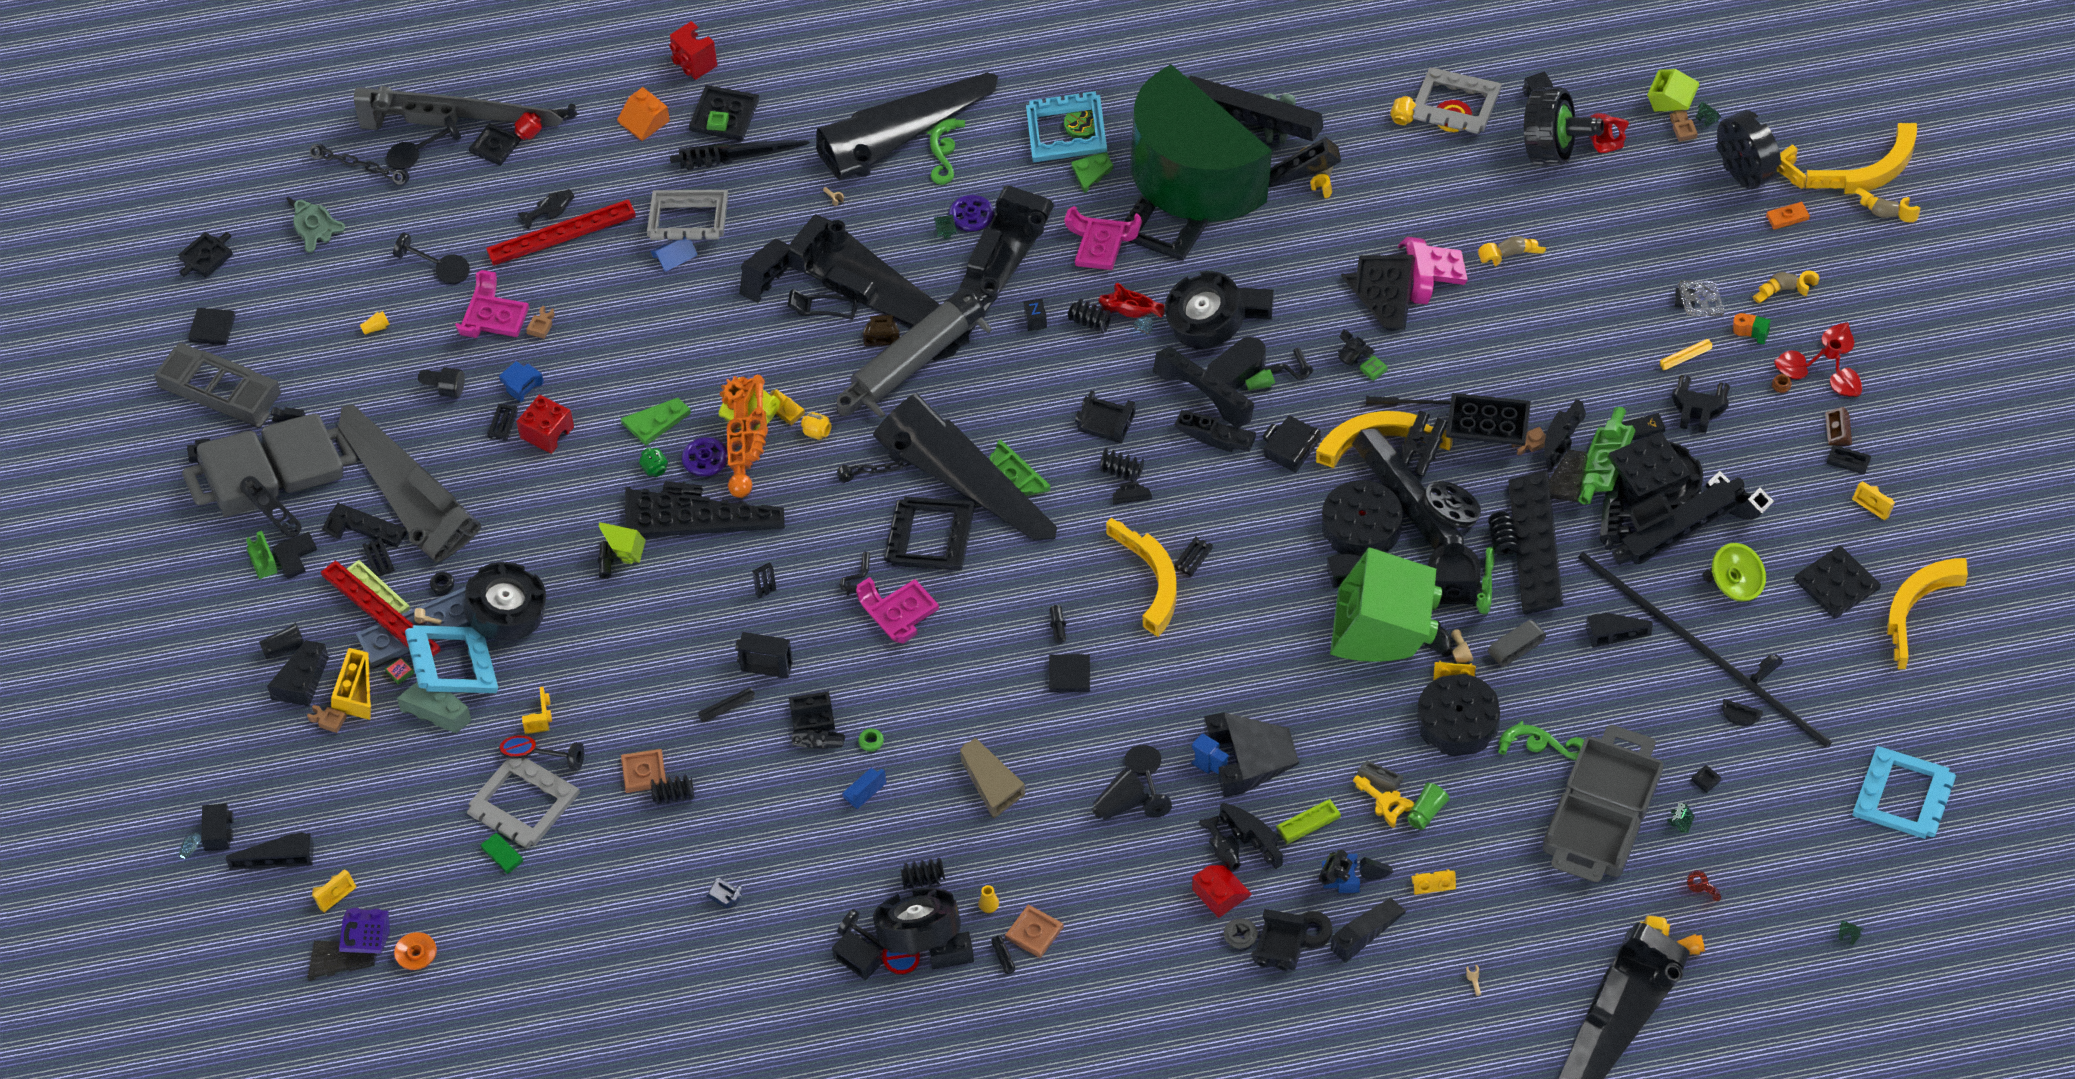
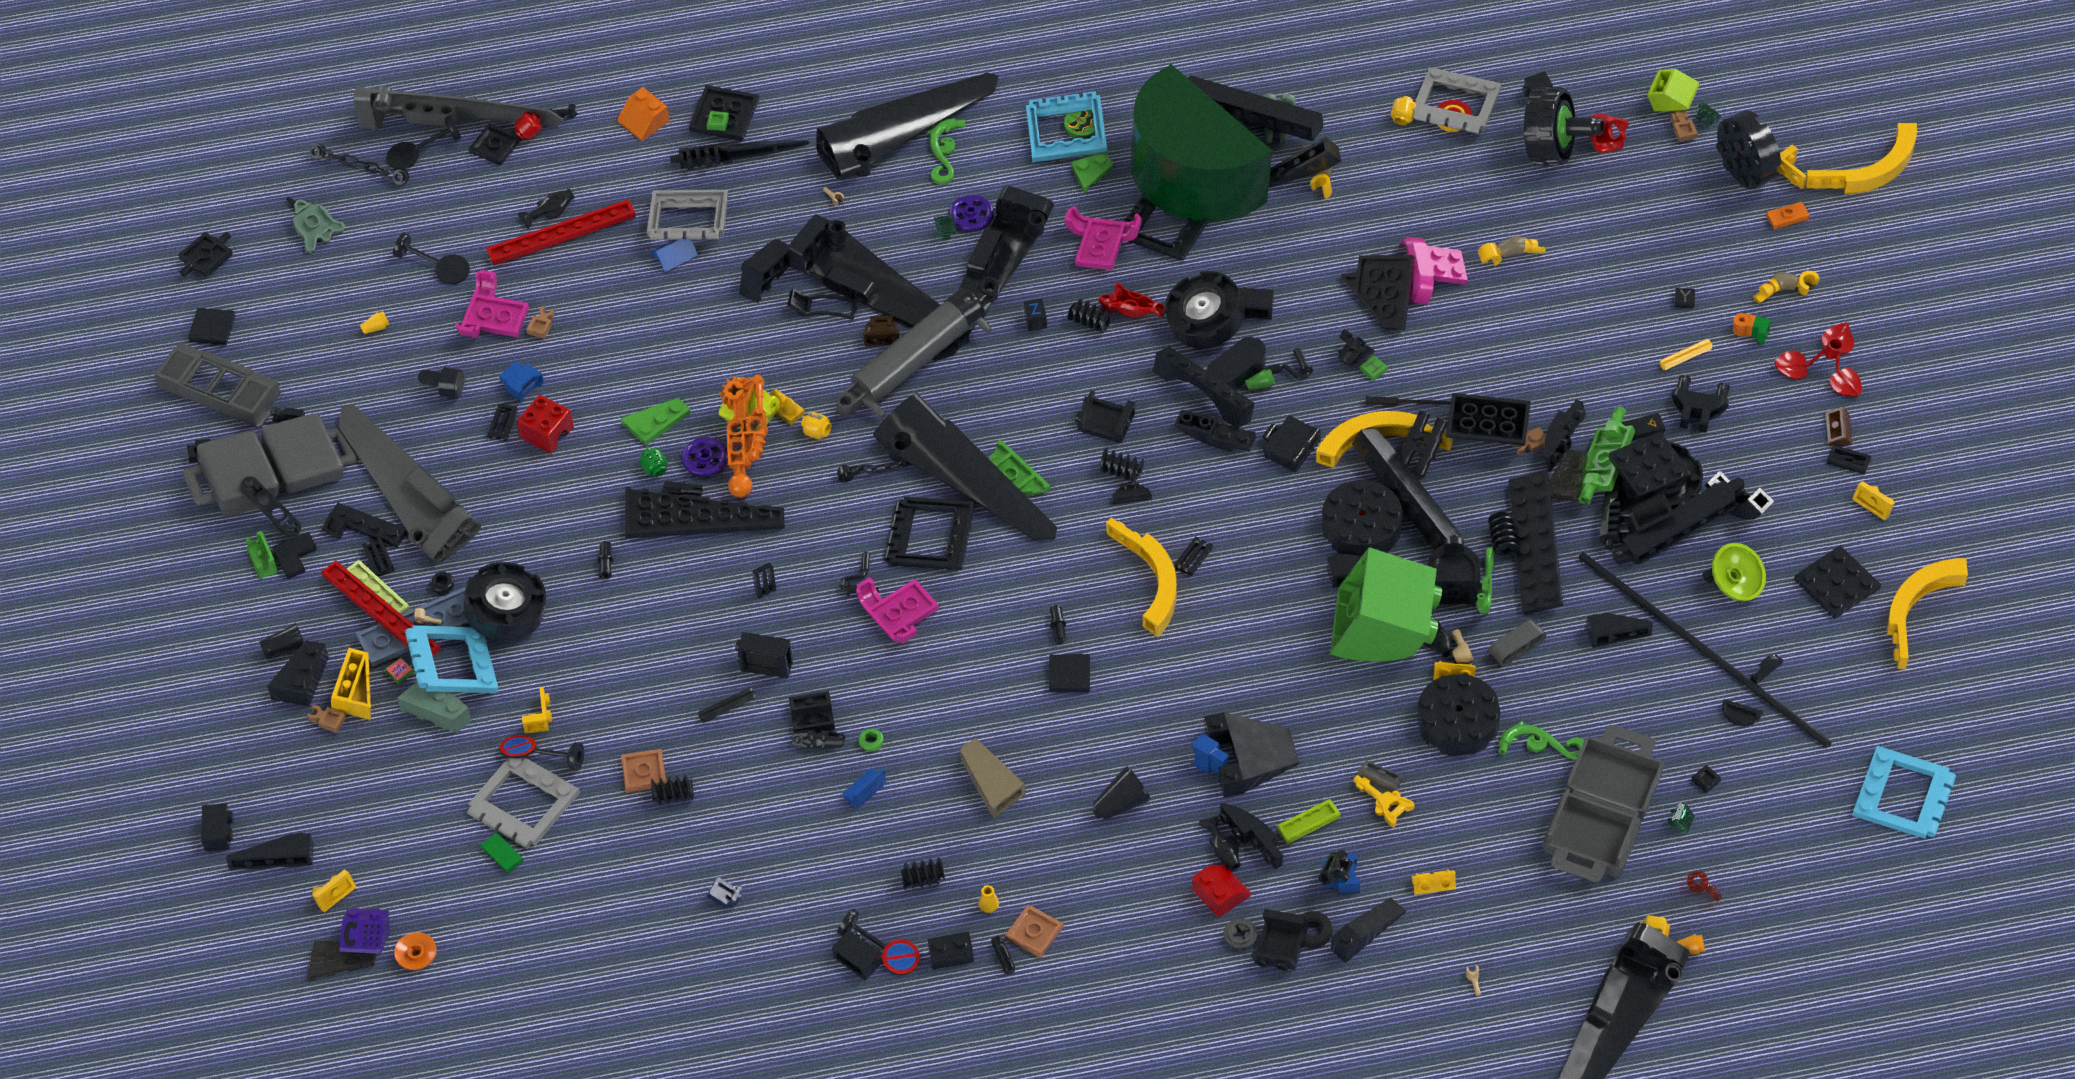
(189, 845): clear light blue tile -> none
(625, 542): lime slope -> none
(693, 55): red piece -> none
(917, 921): black piece -> none
(1143, 325): clear light blue tile -> none
(1143, 761): black piece -> none
(1373, 869): black tile -> none
(1427, 805): bright green plant -> none
(1451, 504): black wedge -> none
(1699, 286): clear piece -> none
(1784, 380): dark orange plate -> none
(1855, 931): clear green tile -> none
(1886, 208): yellow piece -> none

